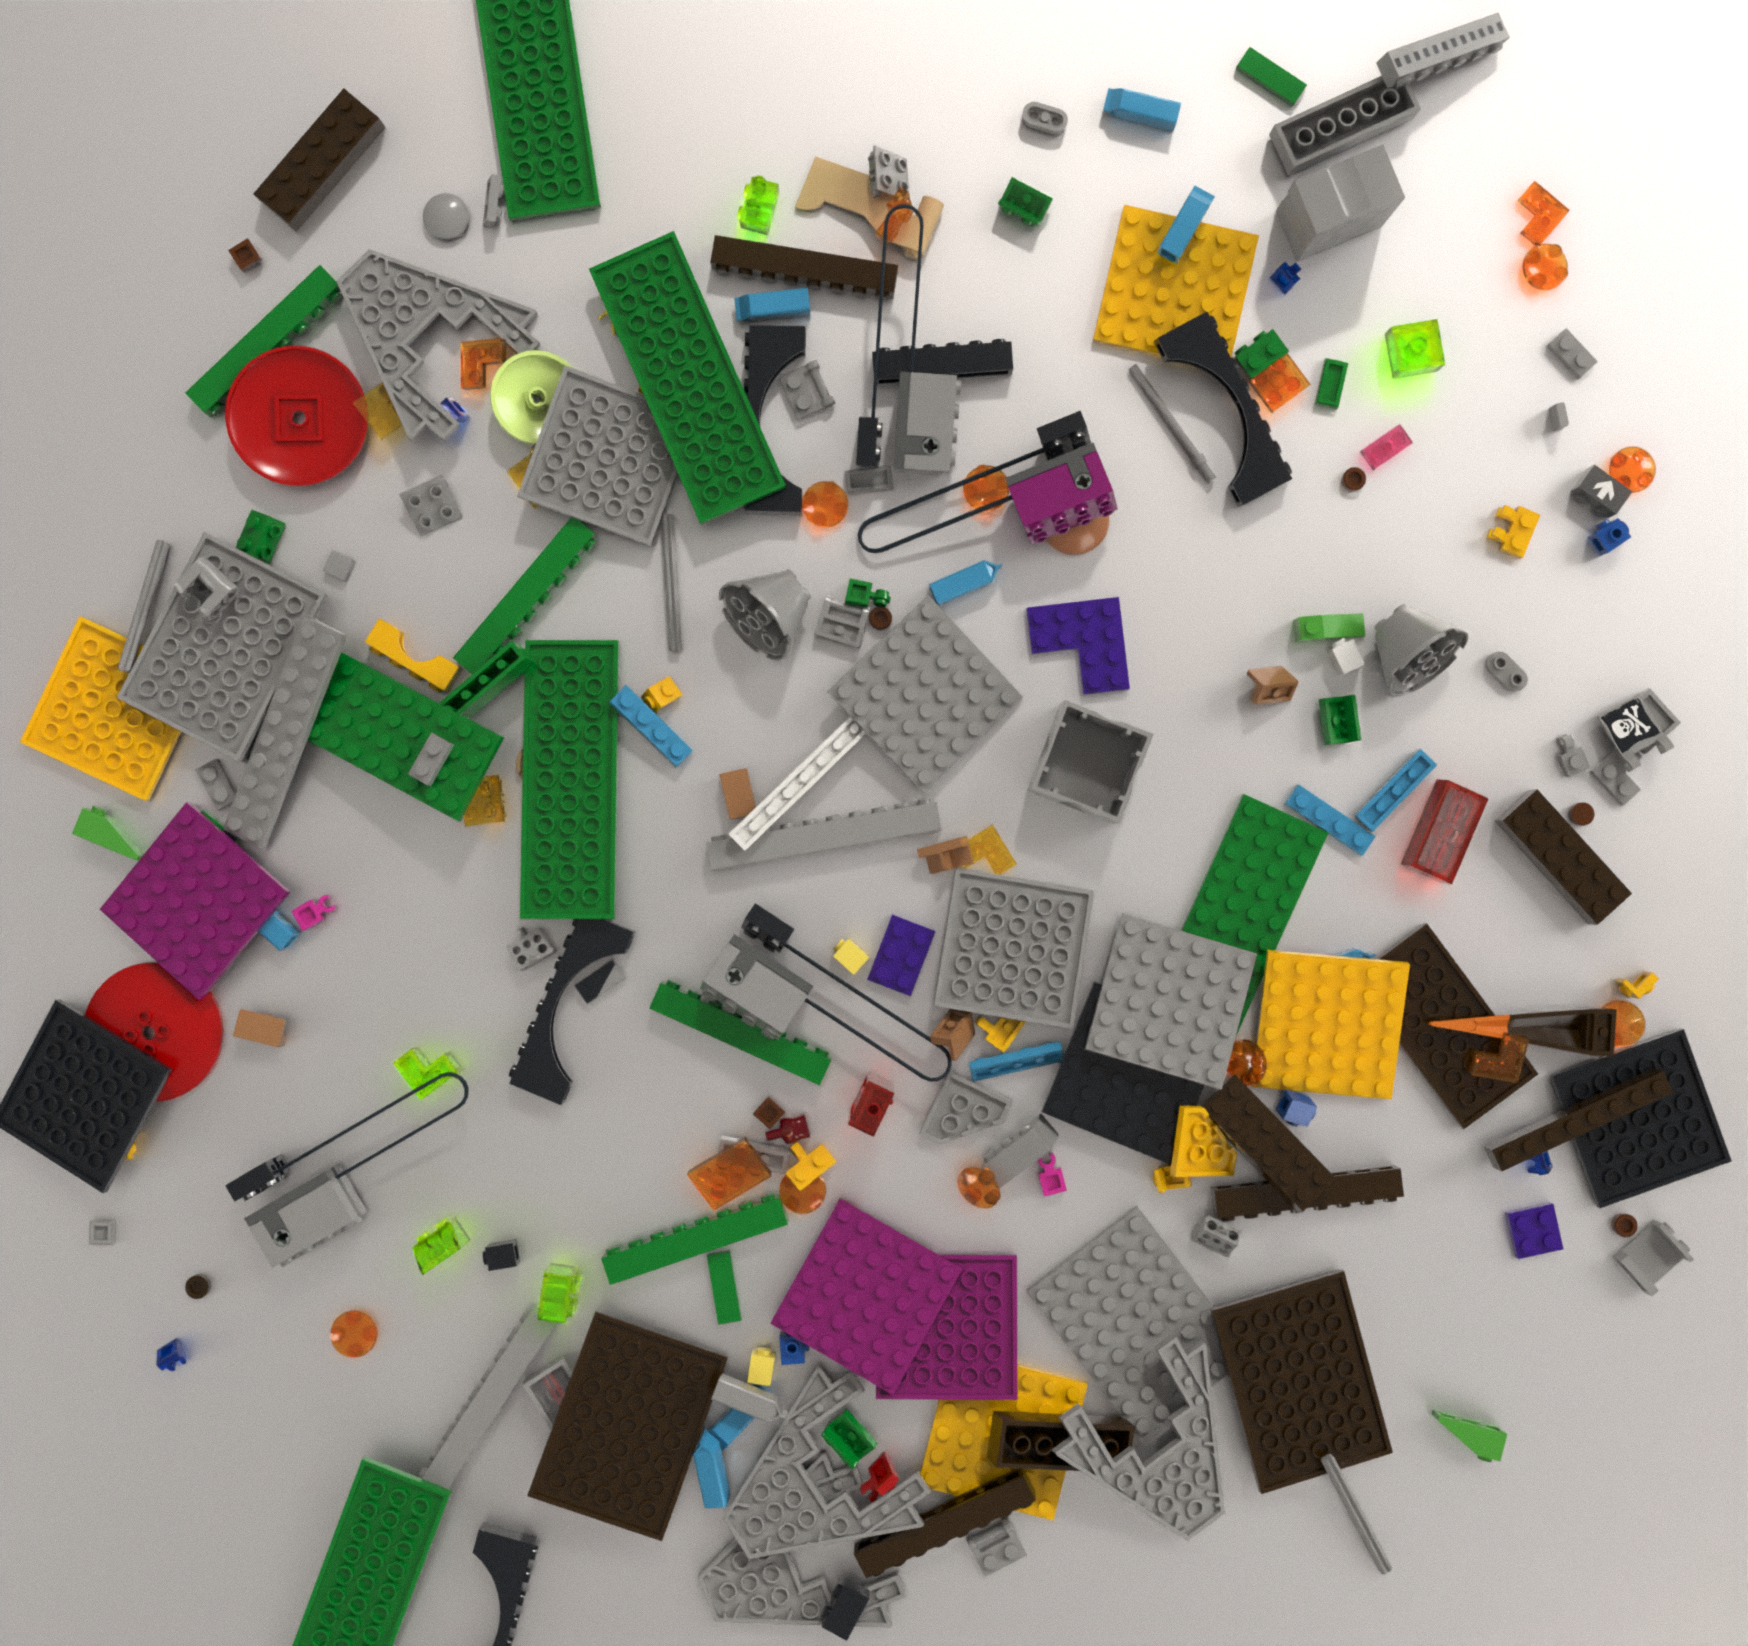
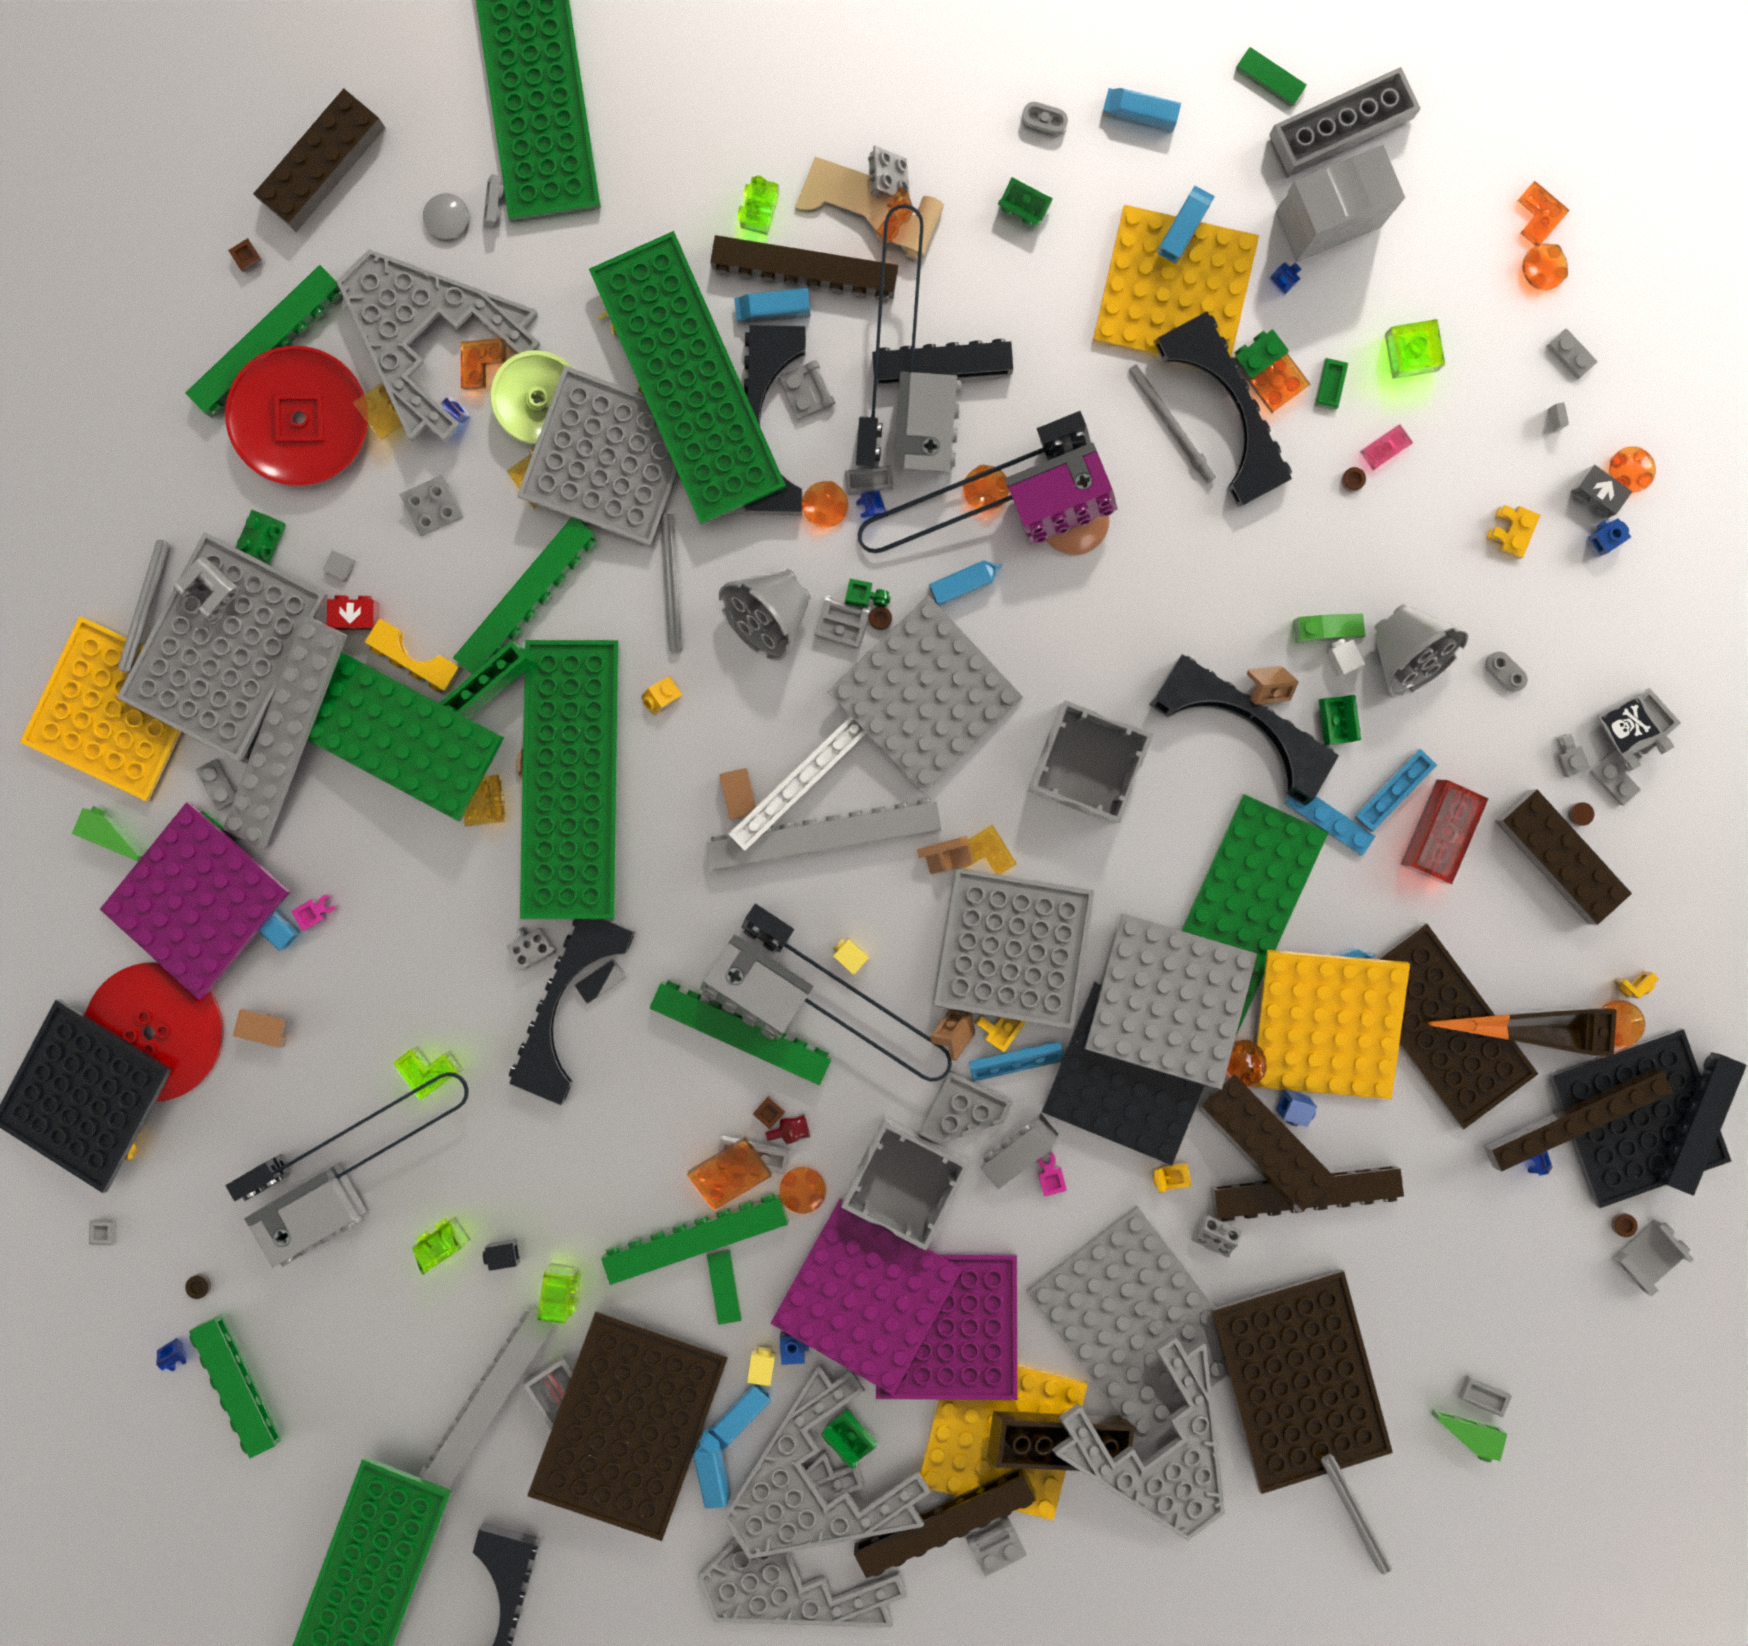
(235, 1386): none -> green brick
(351, 613): none -> red brick
(353, 1334): clear orange dish -> none
(431, 759): light grey plate -> none
(650, 726): dark azure plate -> none
(748, 1399): light grey piece -> none
(809, 1166): yellow plate -> none
(845, 1608): black brick -> none
(871, 1103): clear red brick -> none
(873, 504): none -> clear blue tile
(882, 1477): red plate -> none
(901, 955): dark purple plate -> none
(905, 1182): none -> light grey tile
(979, 1187): clear orange dish -> none
(1091, 628): dark purple plate -> none
(1200, 1146): yellow plate -> none
(1302, 757): none -> black arch
(1443, 50): light grey brick -> none
(1484, 1396): none -> light grey tile
(1505, 1064): clear orange plate -> none
(1534, 1230): dark purple plate -> none
(1702, 1123): none -> black brick

